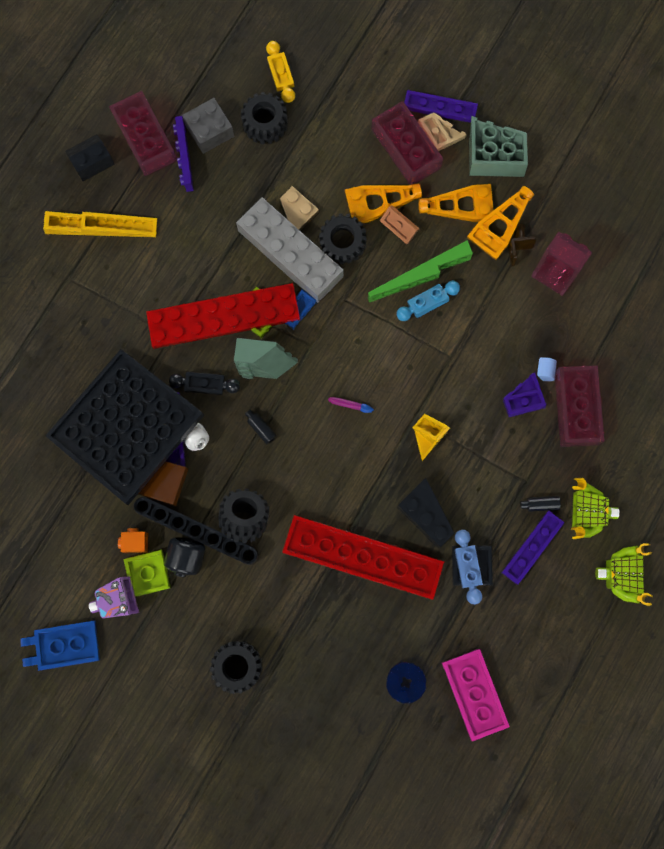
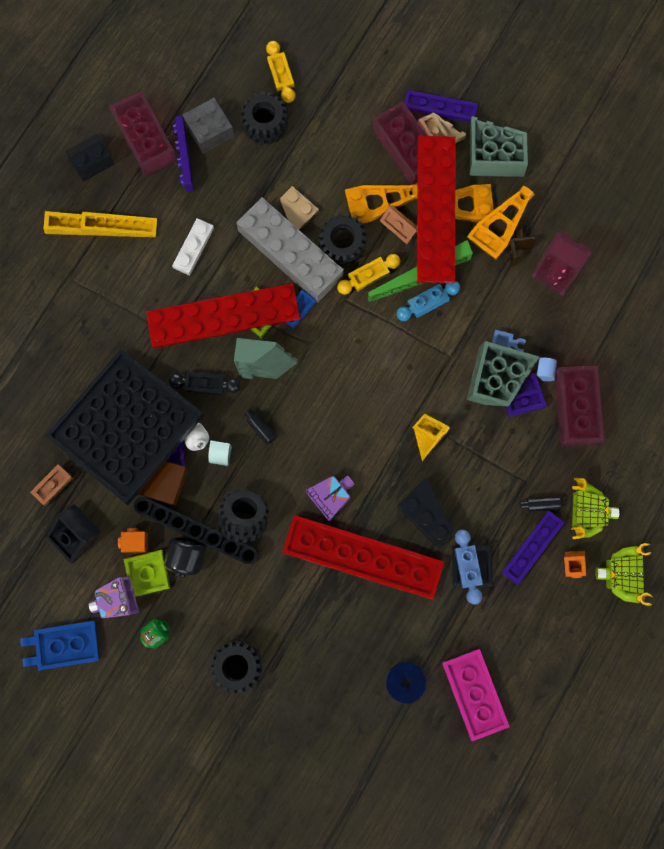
(51, 485): none -> nougat plate
(72, 533): none -> black slope
(155, 633): none -> green head
(193, 247): none -> white plate
(219, 453): none -> light aqua brick
(330, 495): none -> medium lavender torso
(351, 404): magenta piece -> none
(368, 274): none -> yellow plate
(436, 209): none -> red plate
(498, 374): none -> sand green wedge
(506, 339): none -> medium blue plate
(575, 564): none -> orange brick

